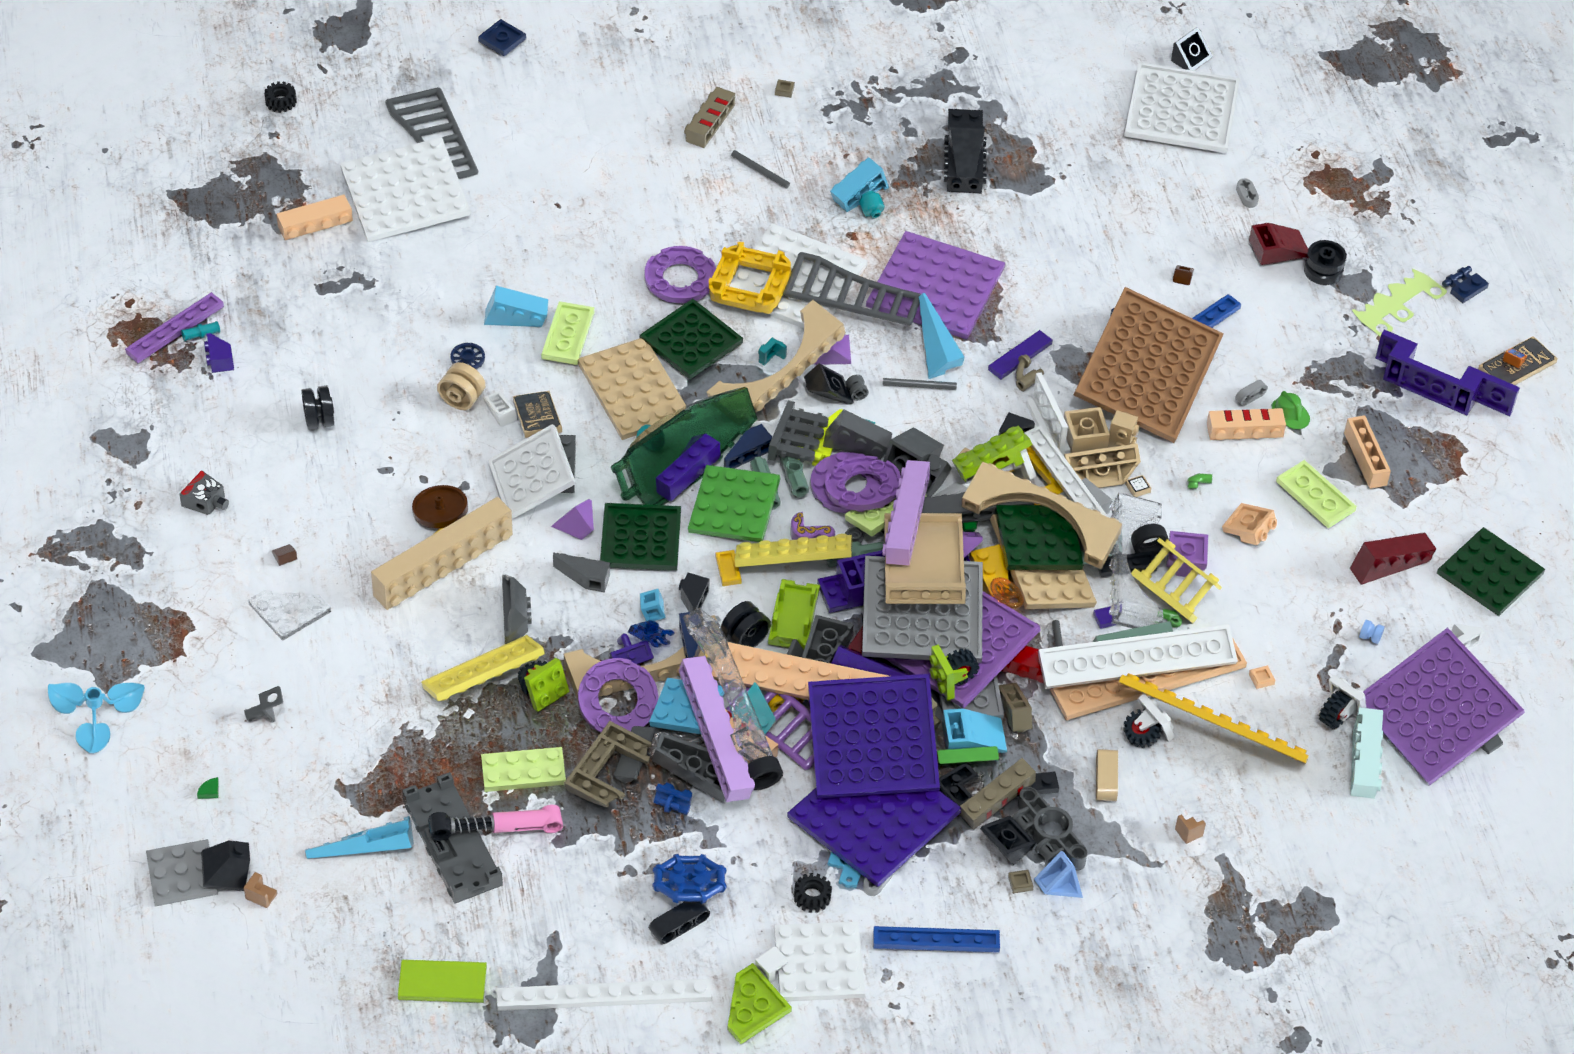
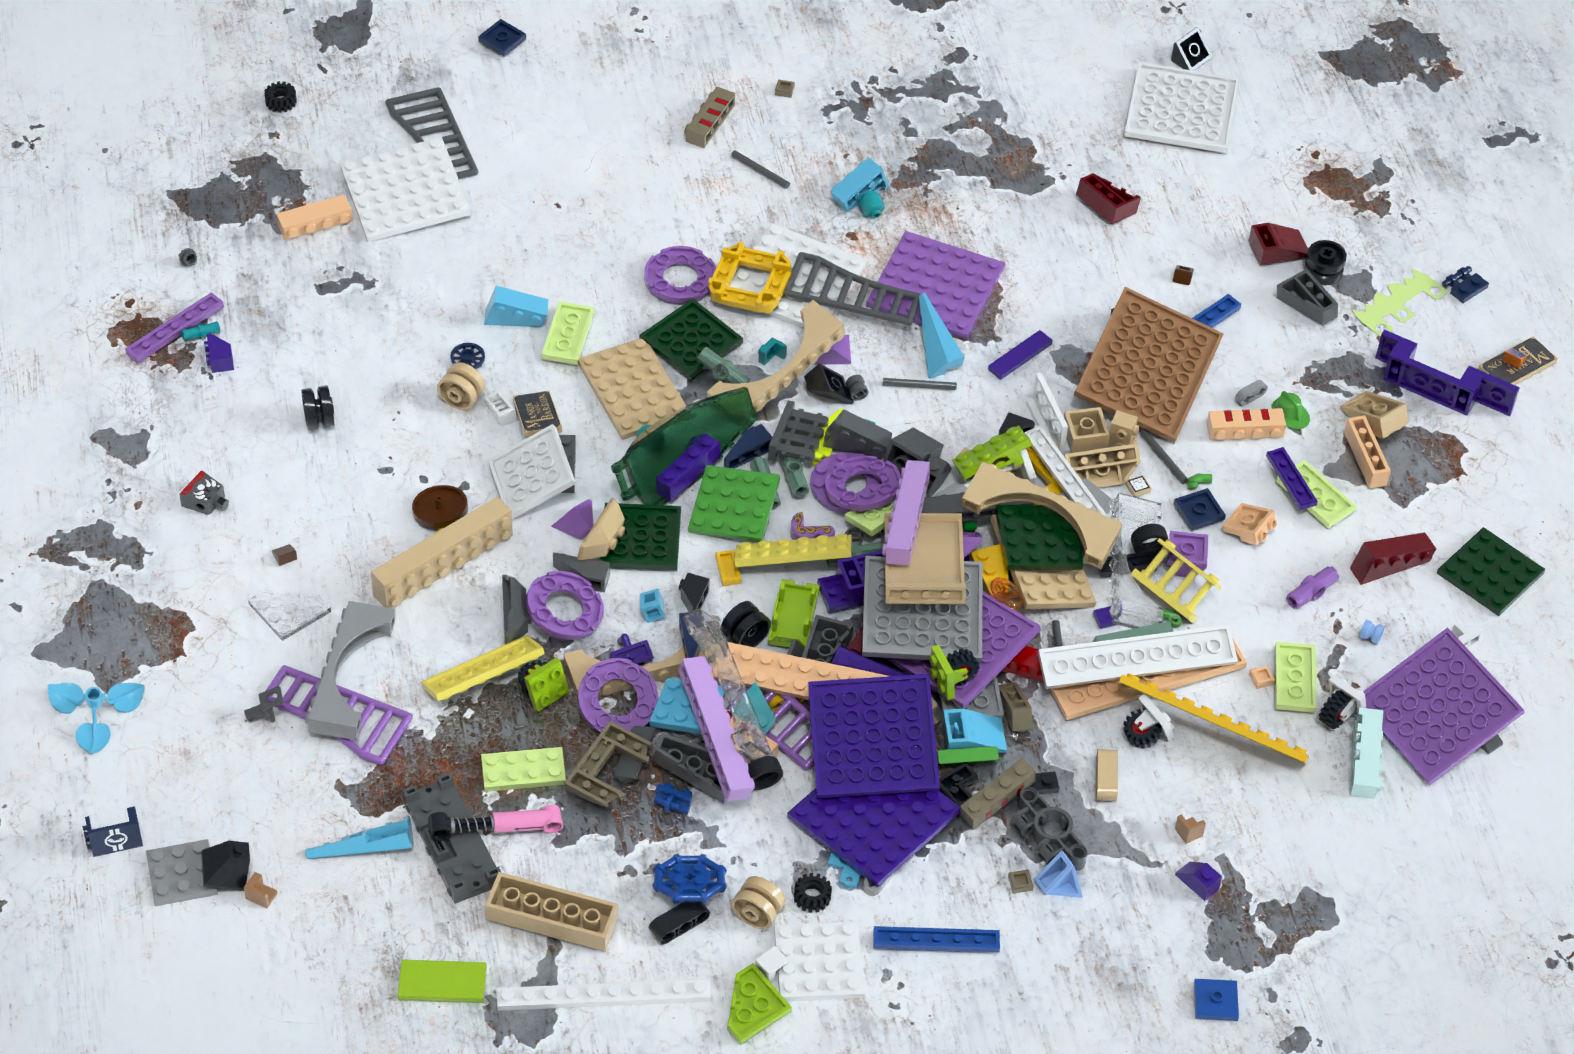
(113, 837): none -> dark blue panel
(187, 257): none -> dark grey plate
(209, 789): green tile -> none
(329, 710): none -> light grey arch
(353, 698): none -> medium lavender bar
(551, 911): none -> tan brick
(565, 582): none -> medium lavender plate
(604, 533): none -> tan wedge
(650, 632): clear blue plate -> none
(714, 362): none -> sand green piece
(758, 902): none -> tan wheel
(965, 151): black wedge -> none
(1008, 838): black slope -> none
(1025, 381): dark tan plant -> none
(1106, 199): none -> dark red wedge
(1163, 455): none -> dark grey bar
(1199, 509): none -> dark blue plate
(1200, 878): none -> dark purple slope
(1216, 999): none -> blue plate
(1251, 192): light grey beam -> none
(1291, 478): none -> dark purple tile
(1295, 677): none -> yellowish green plate
(1308, 297): none -> dark grey wedge
(1312, 587): none -> medium lavender piece
(1382, 413): none -> tan slope

